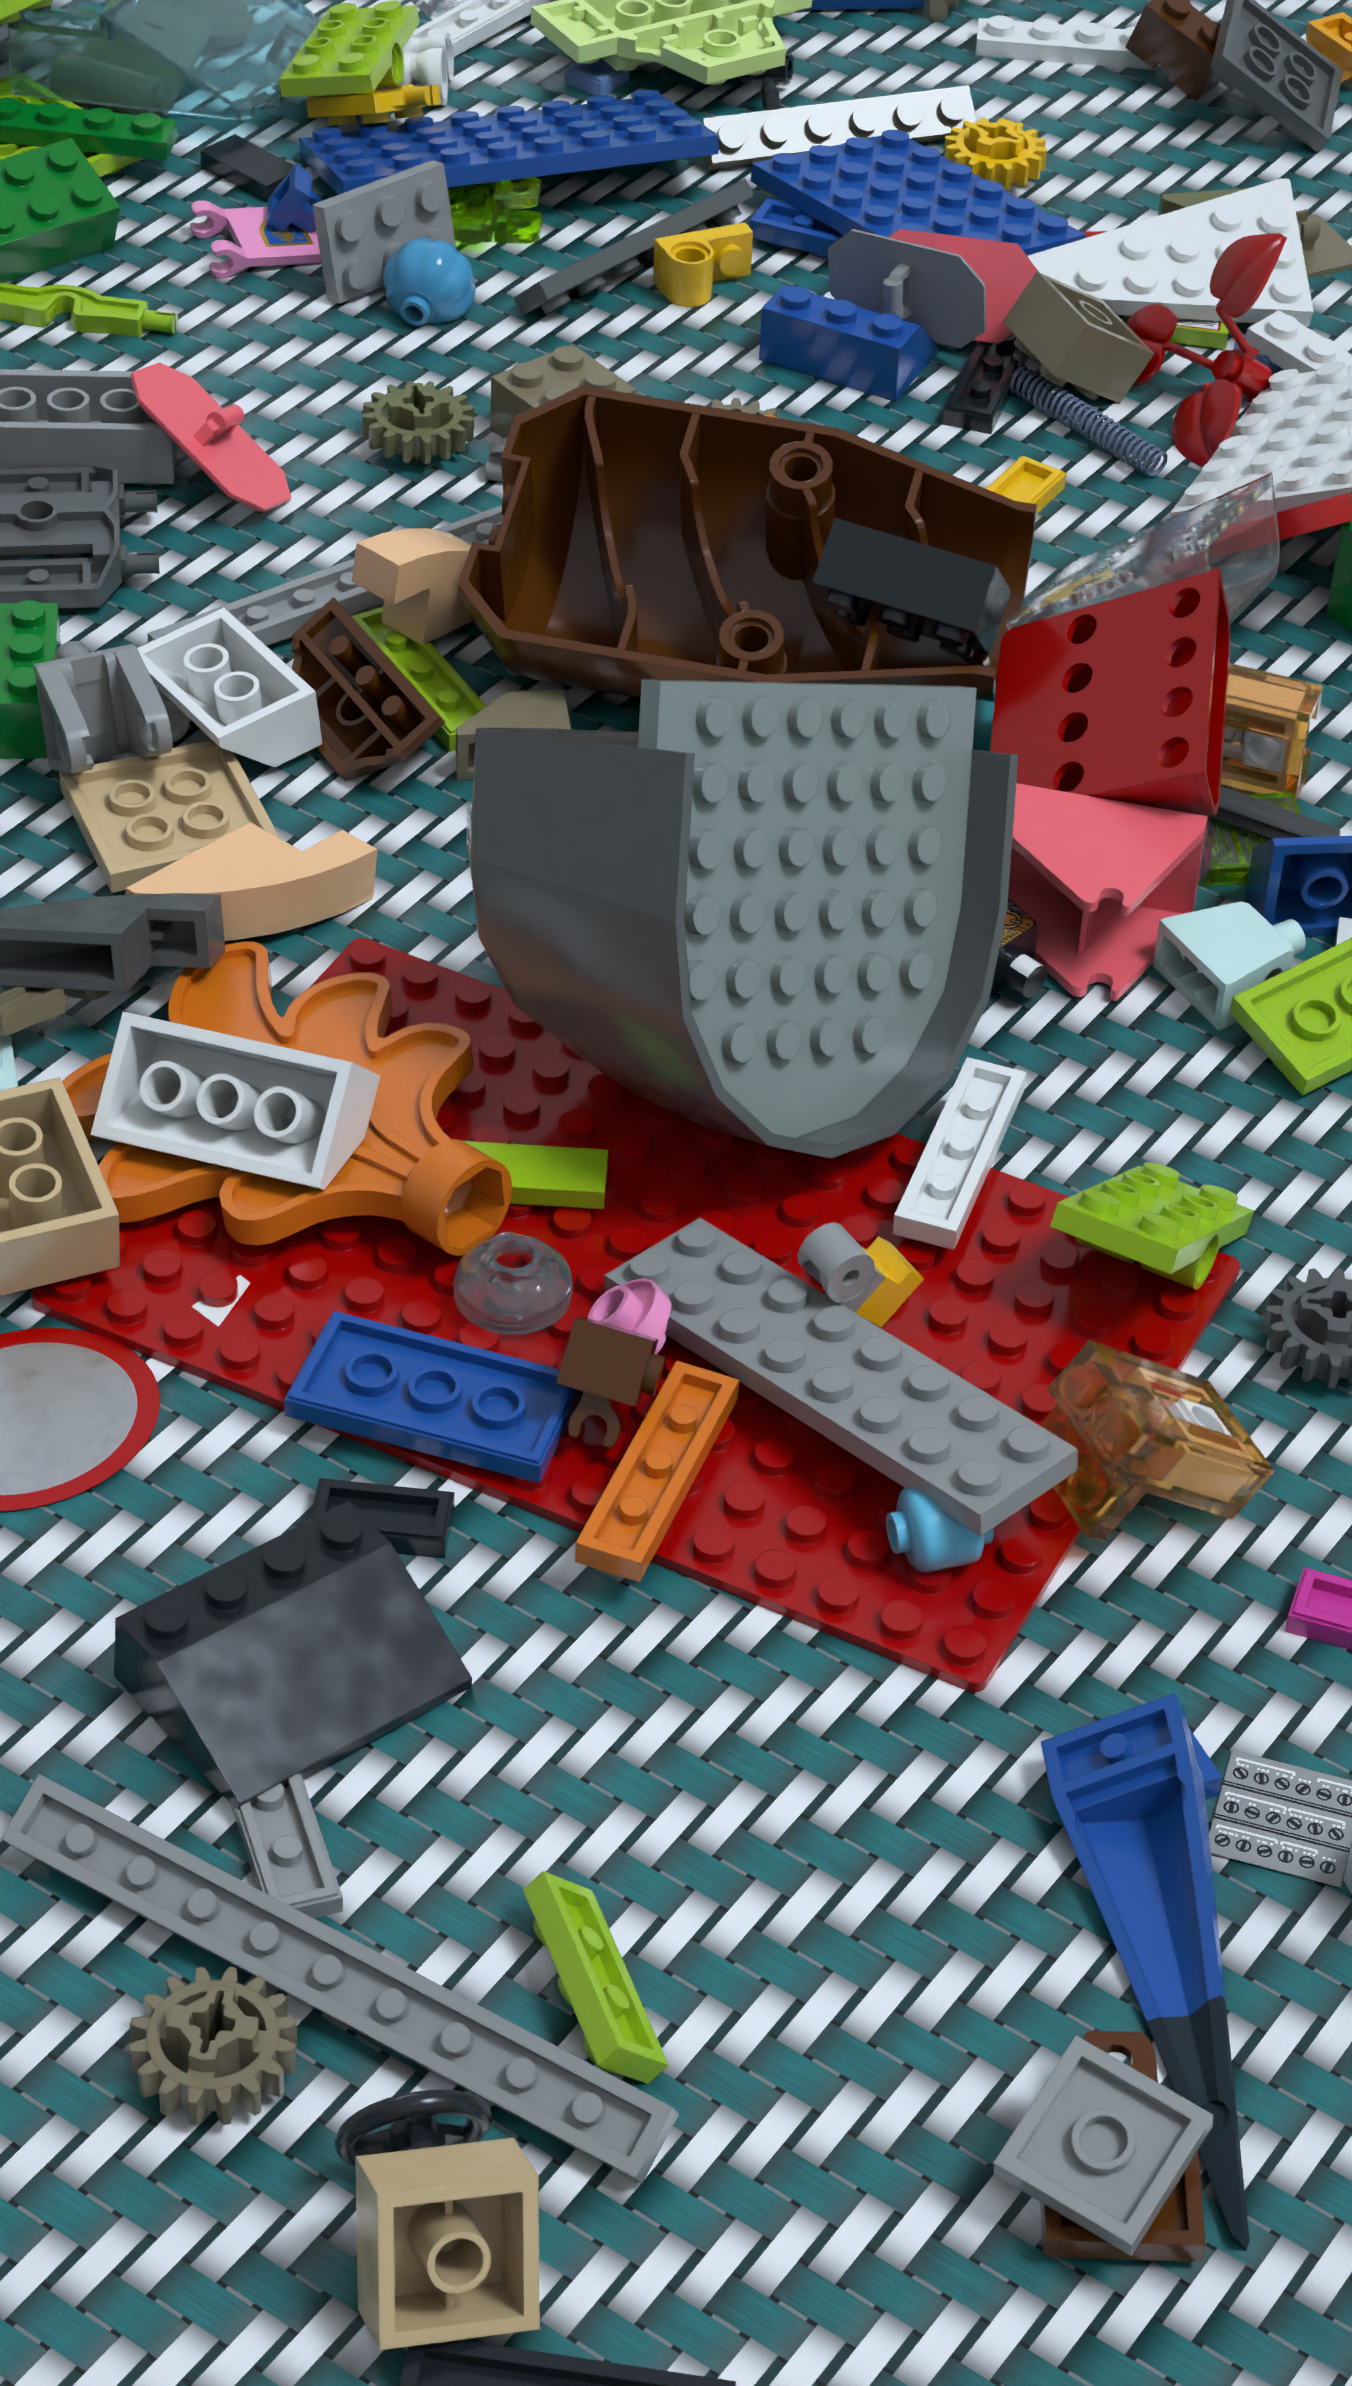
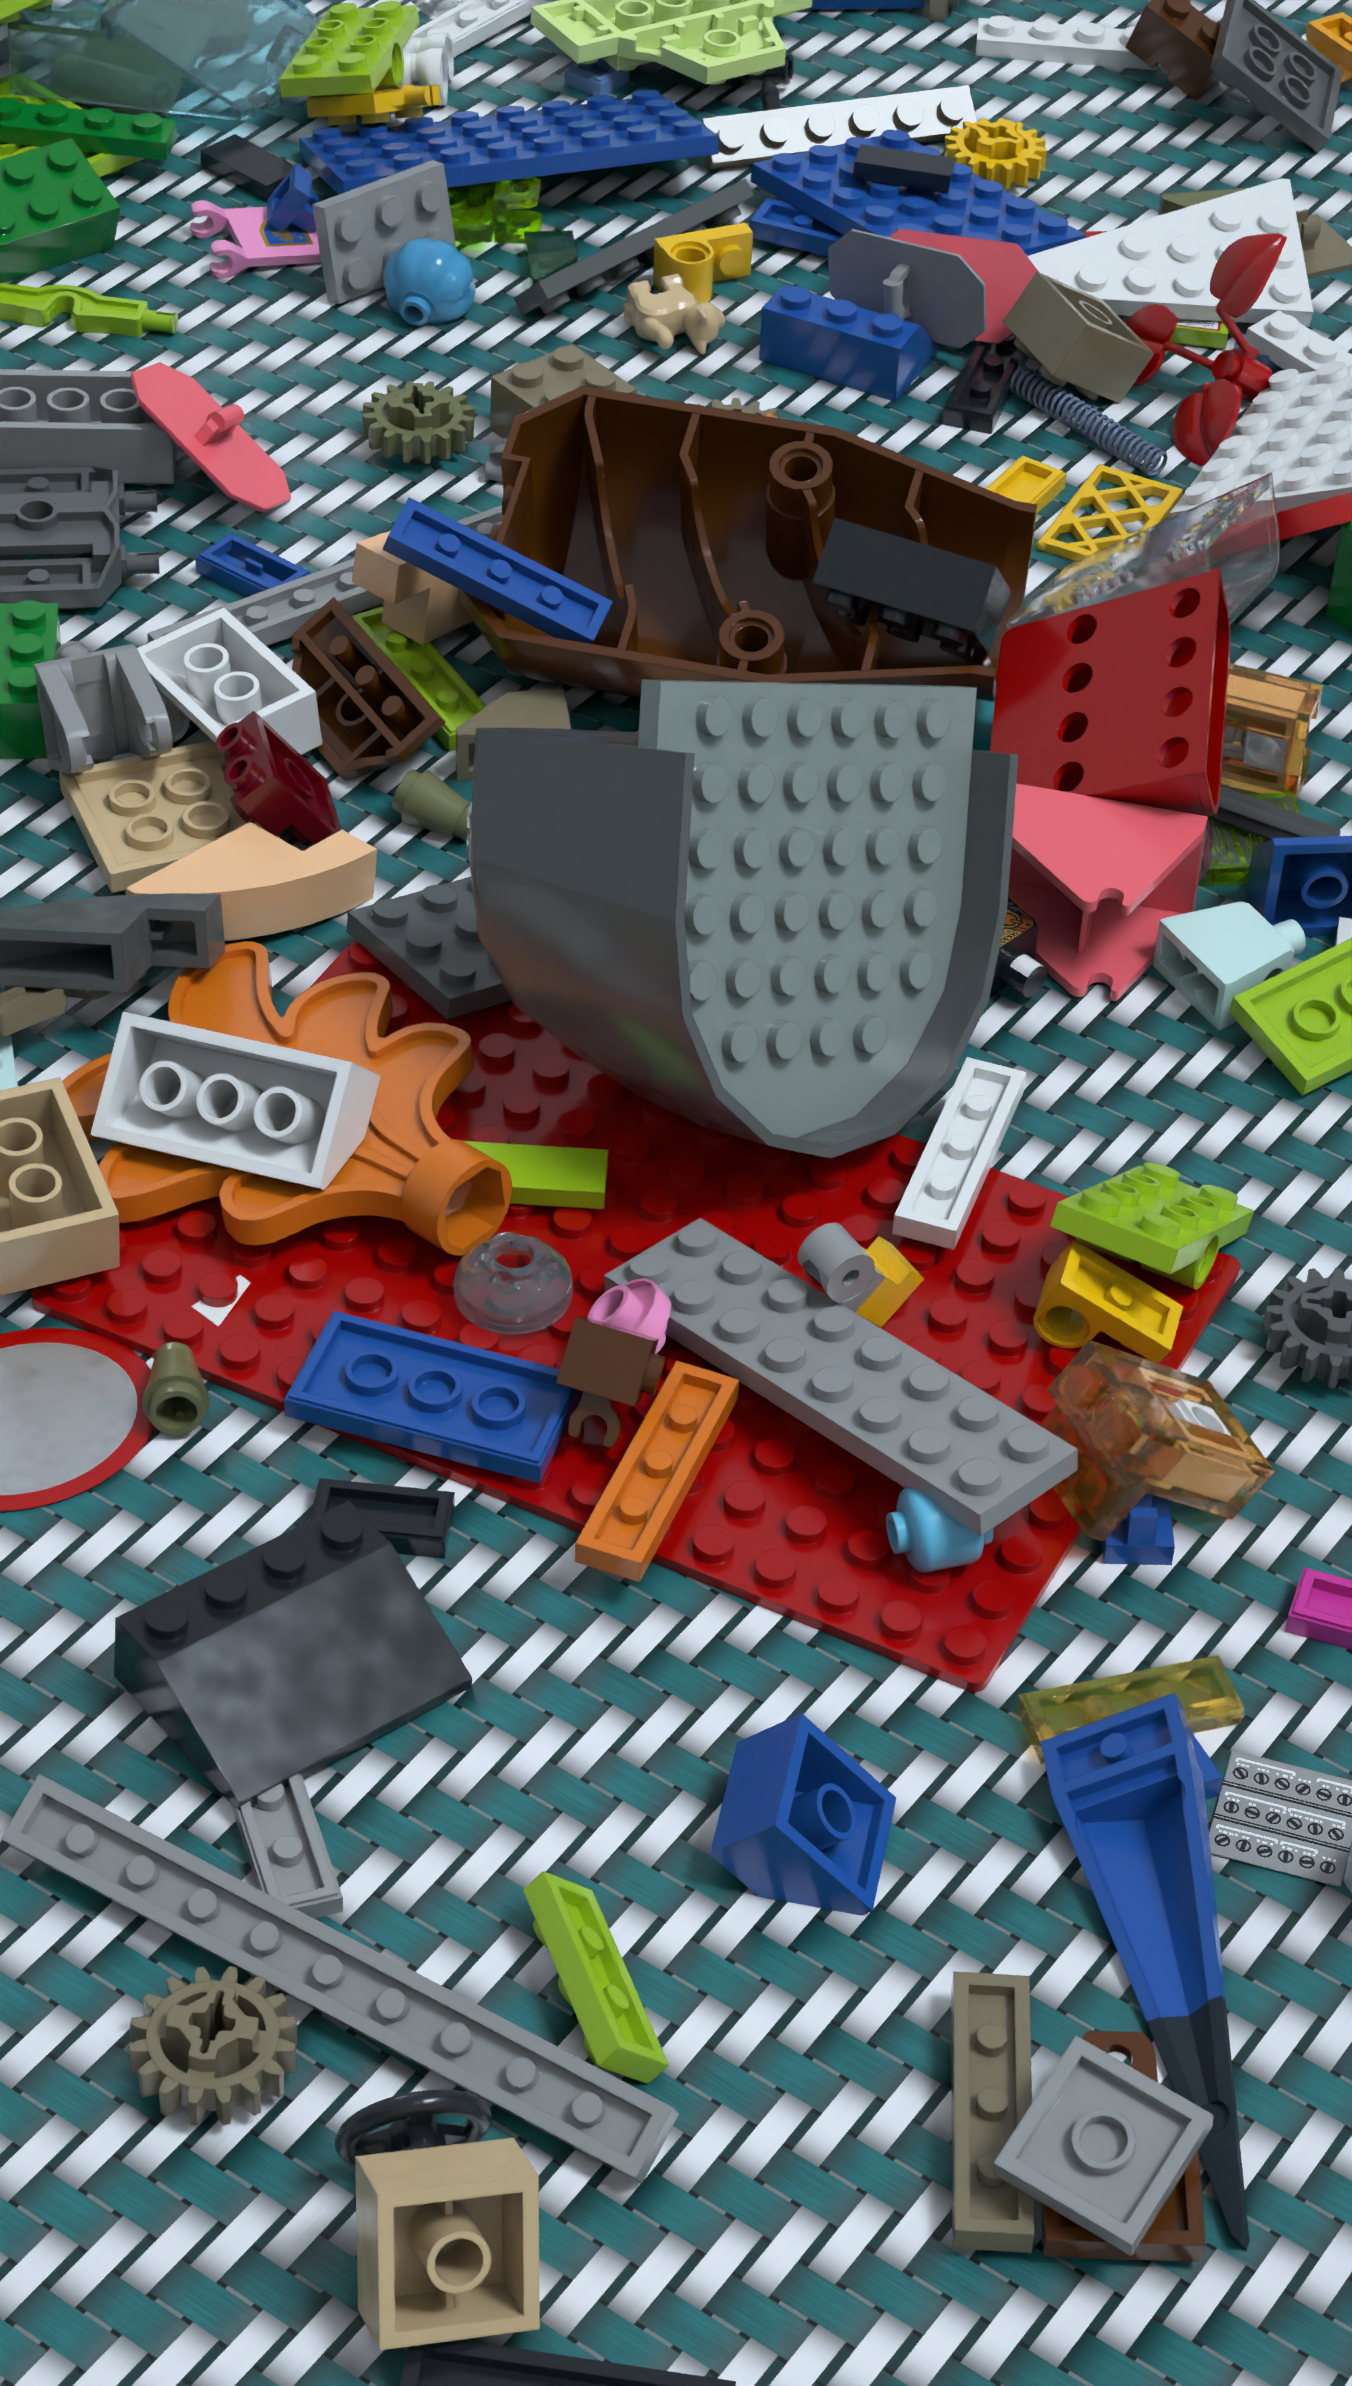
(175, 1391): none -> olive cone
(245, 566): none -> blue tile
(275, 782): none -> dark red plate
(431, 804): none -> olive cone
(432, 946): none -> dark grey plate
(496, 574): none -> blue plate
(548, 253): none -> clear green tile
(671, 313): none -> tan animal
(803, 1820): none -> blue slope
(904, 168): none -> black tile
(988, 2101): none -> dark tan plate
(1093, 1295): none -> yellow plate
(1130, 487): none -> yellow window
(1143, 1535): none -> blue tile
(1199, 1685): none -> clear yellow tile

